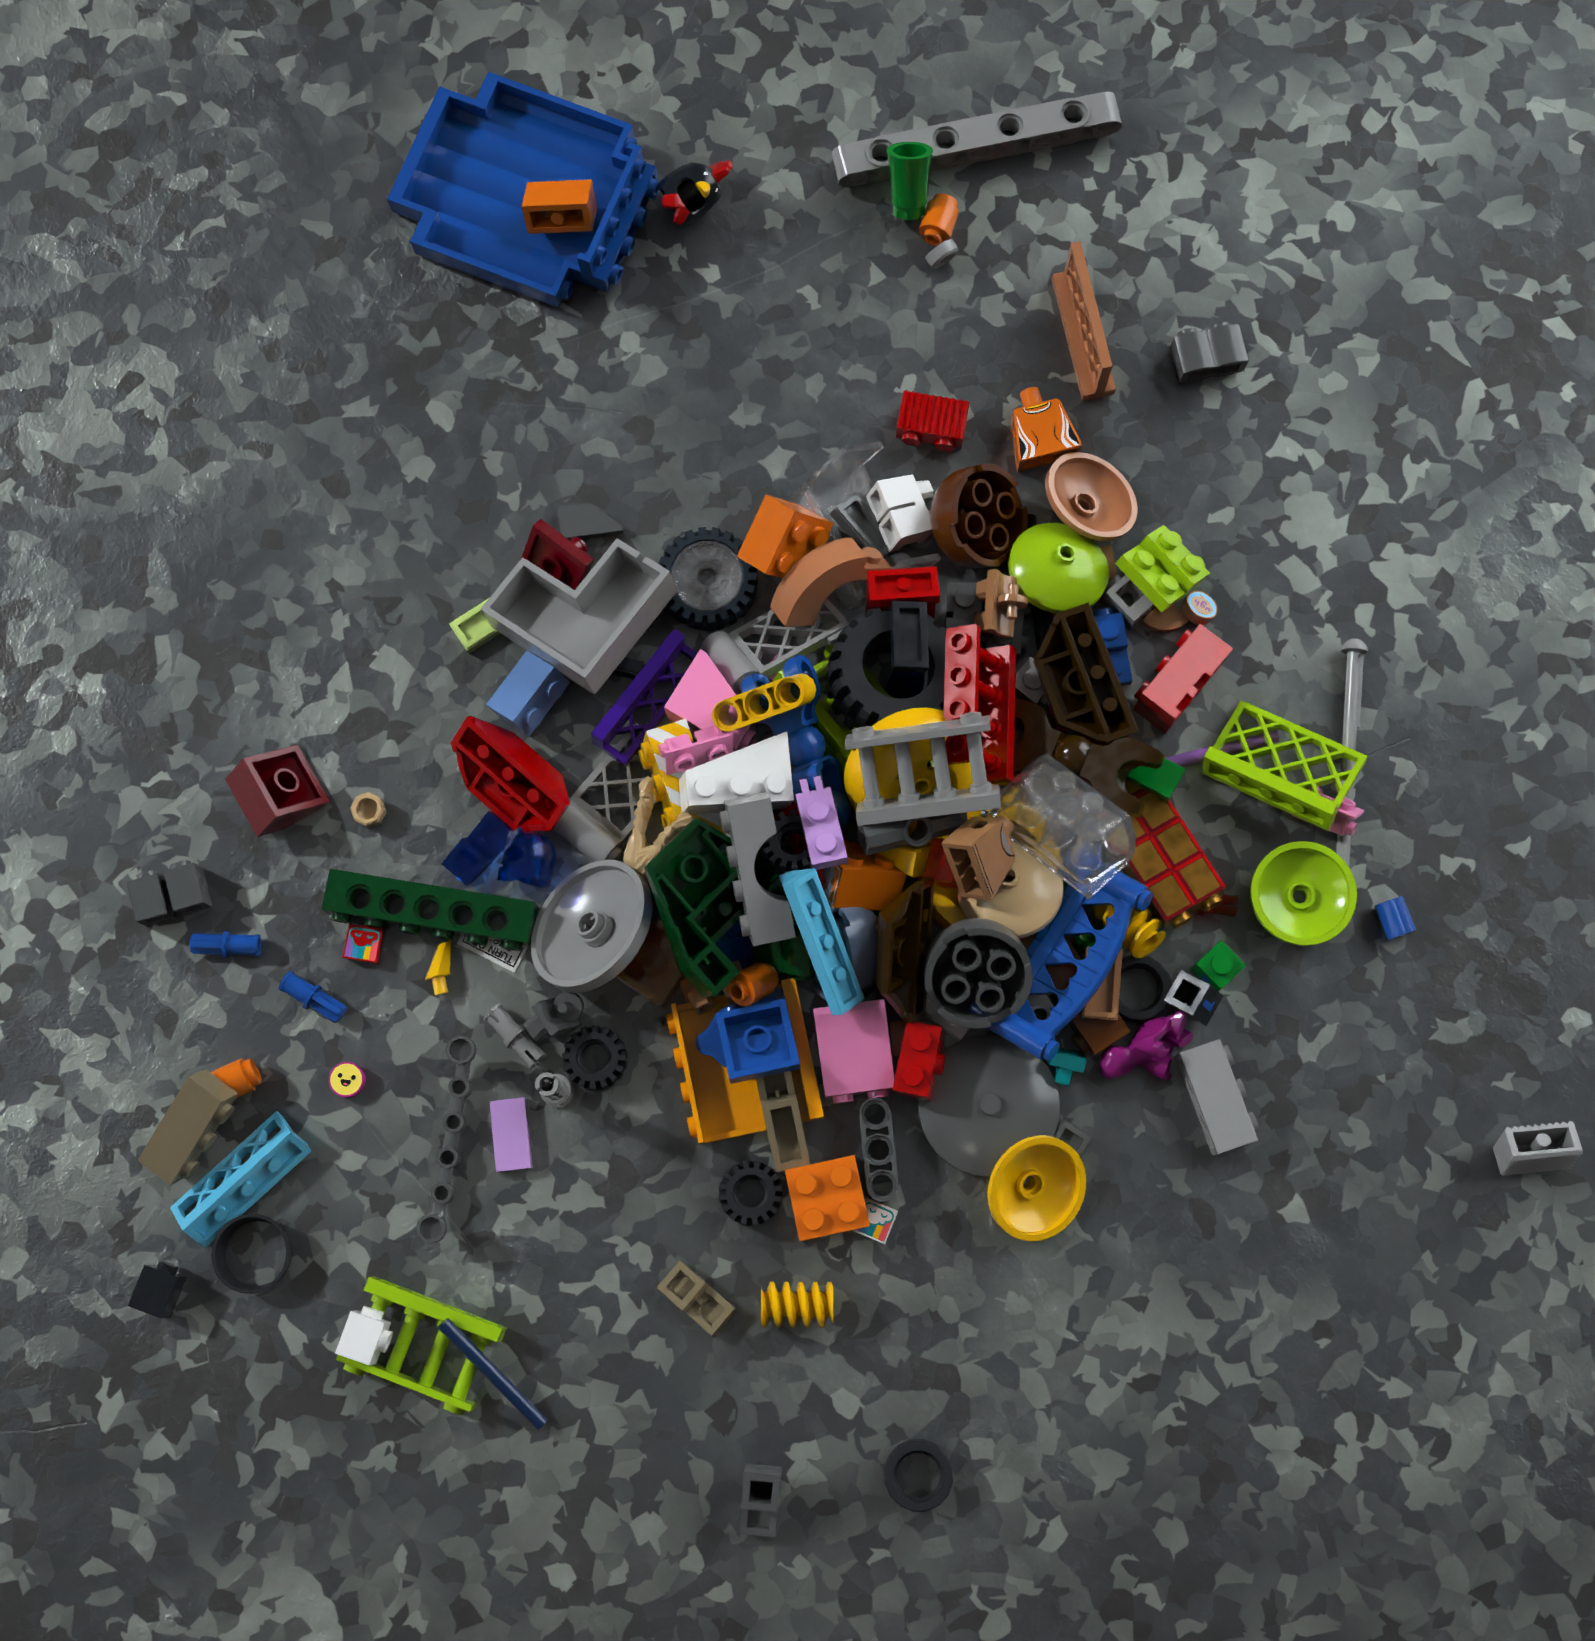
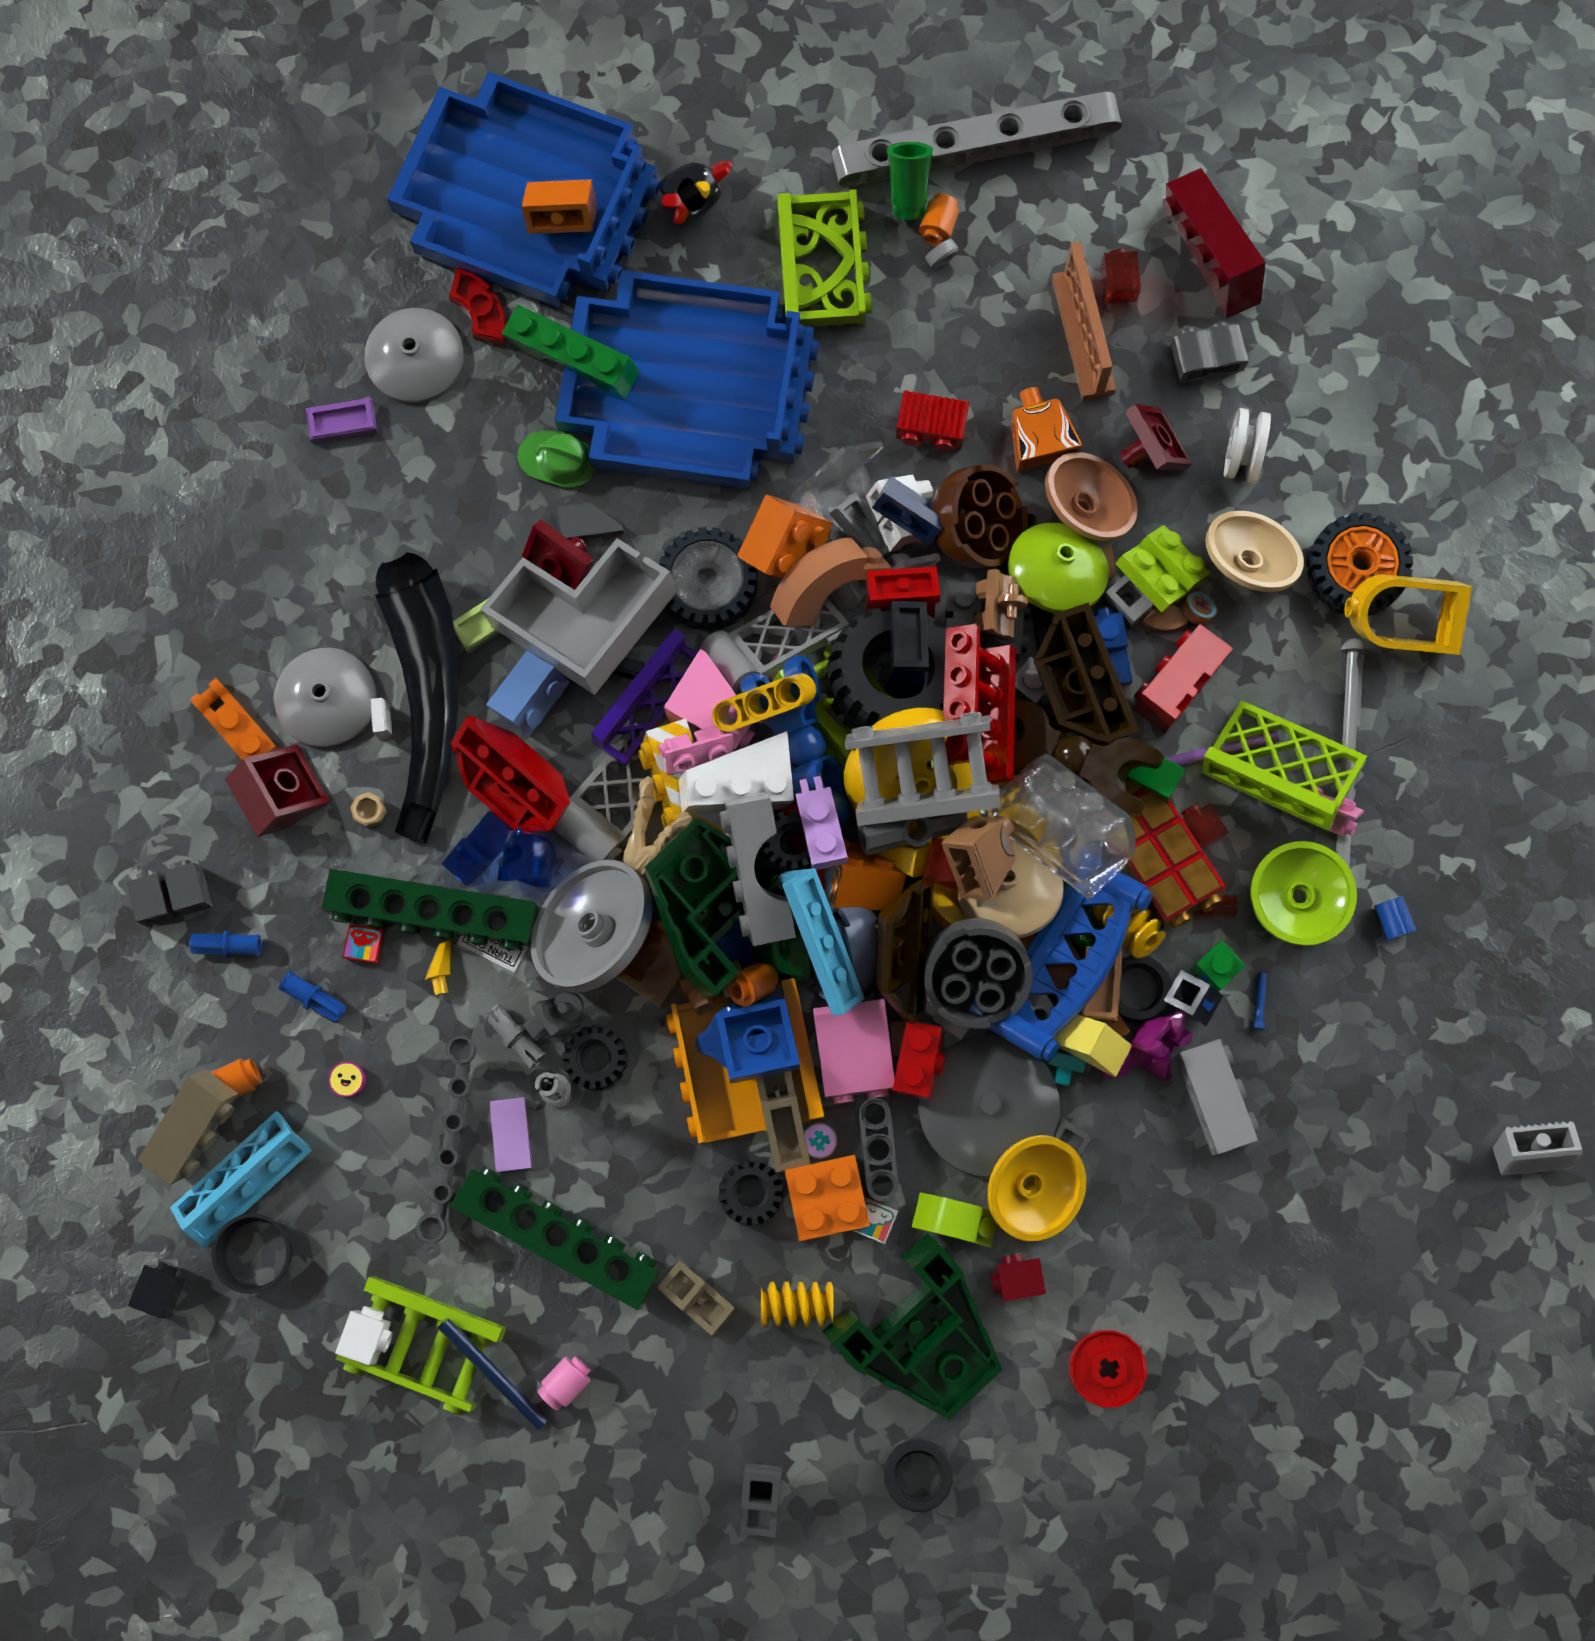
(233, 722): none -> orange plate
(338, 713): none -> light grey dish
(341, 420): none -> medium lavender tile
(381, 718): none -> white tile
(415, 373): none -> light grey dish
(422, 627): none -> black animal
(472, 1202): none -> dark green brick
(481, 304): none -> red tile
(555, 458): none -> bright green piece
(564, 1382): none -> bright pink brick
(585, 356): none -> green arch
(712, 384): none -> blue panel
(795, 225): none -> lime fence
(820, 1140): none -> tile
(908, 510): none -> dark blue panel
(930, 1343): none -> dark green wedge
(954, 1219): none -> lime brick
(1018, 1278): none -> dark red brick
(1094, 1044): none -> light yellow slope
(1120, 276): none -> clear red brick
(1129, 1369): none -> red wheel
(1155, 440): none -> dark red tile
(1204, 824): none -> clear red brick
(1216, 242): none -> dark red wedge
(1247, 445): none -> white wheel
(1254, 551): none -> tan dish
(1260, 1000): none -> blue piece
(1361, 539): none -> wheel
(1450, 622): none -> yellow window

